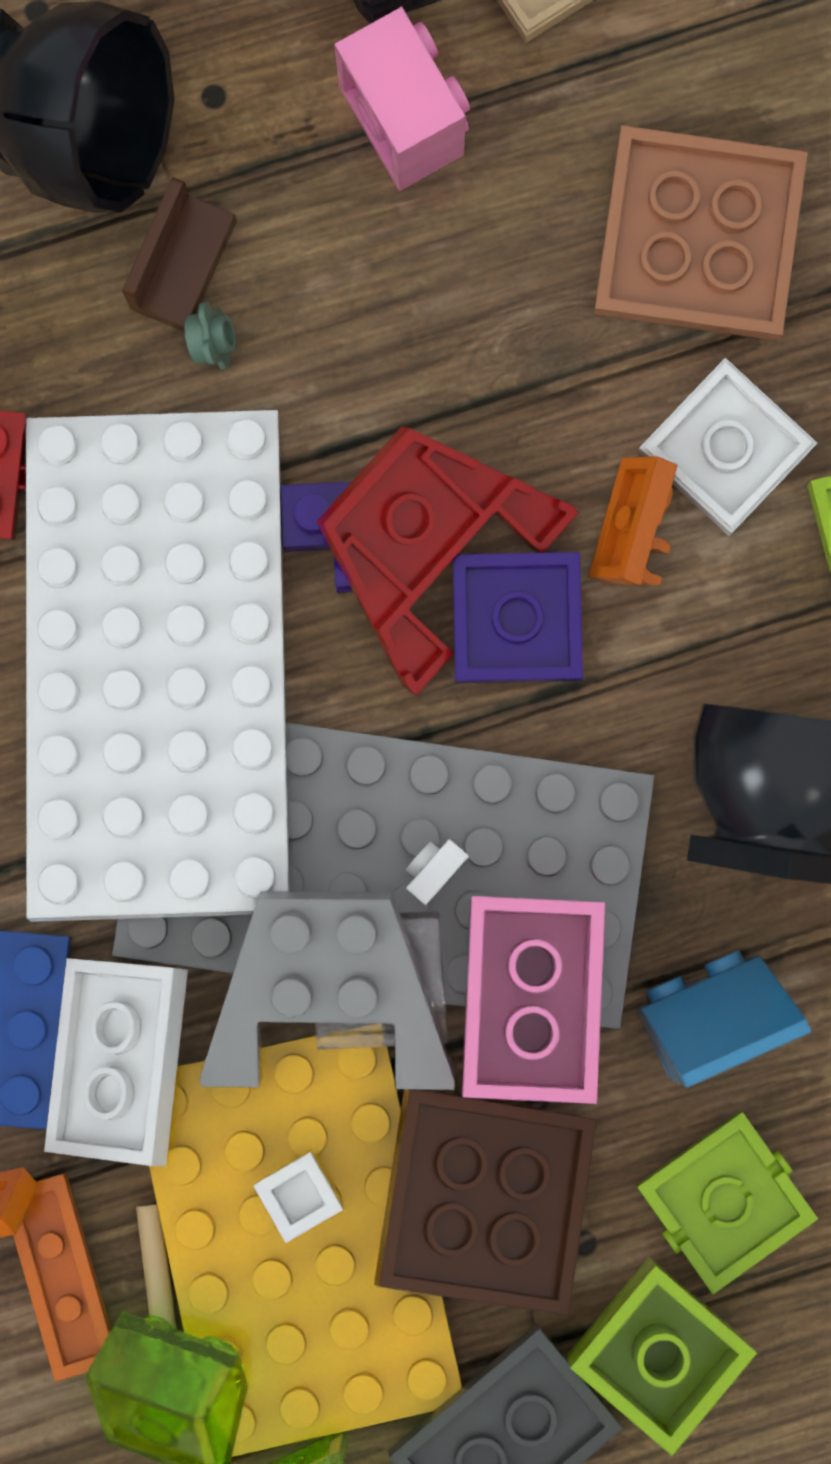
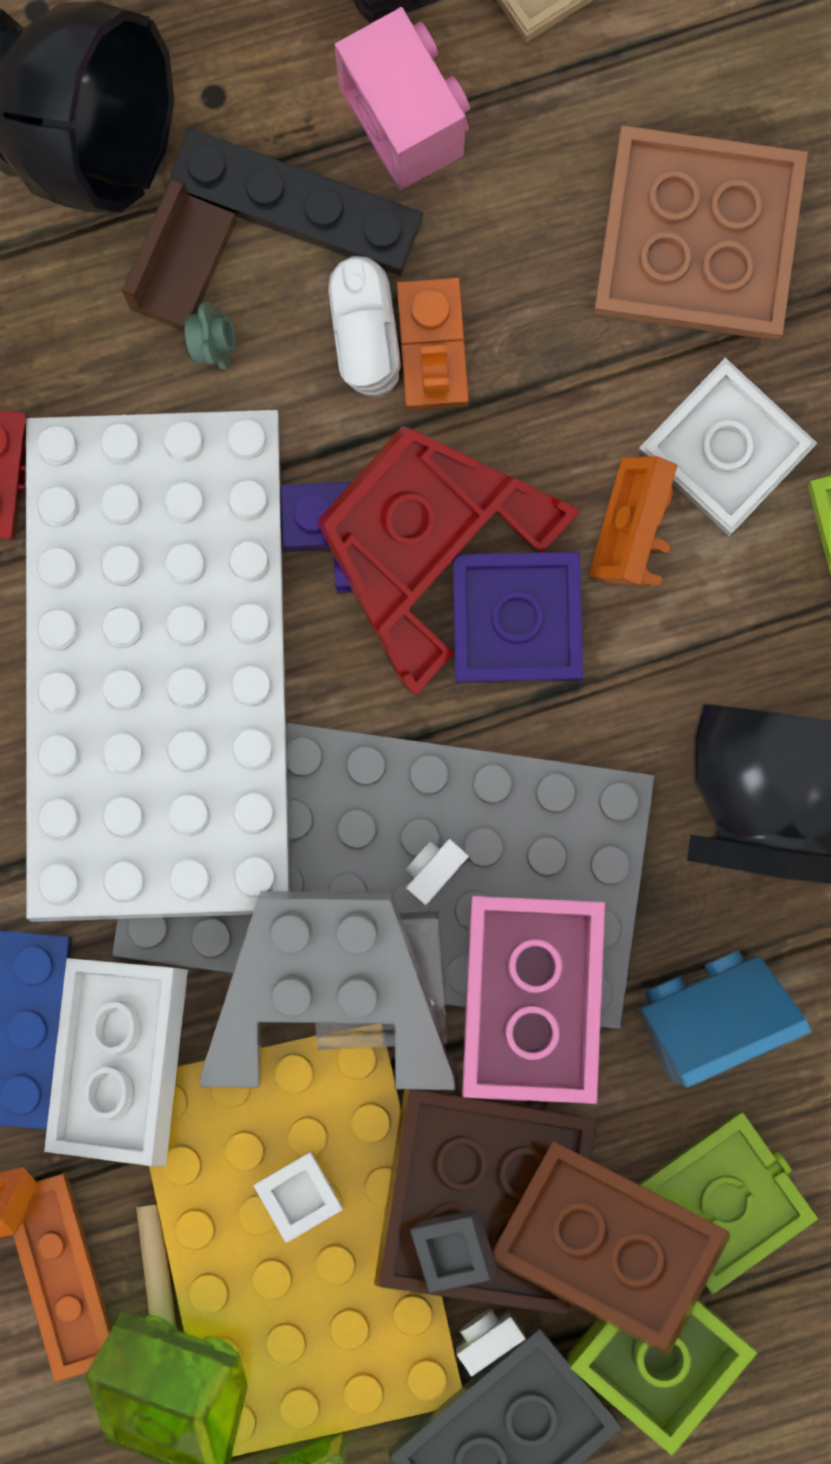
(297, 201): none -> black plate
(364, 326): none -> white arm
(432, 344): none -> orange plate
(454, 1250): none -> dark grey plate
(488, 1339): none -> white plate
(611, 1247): none -> dark orange plate

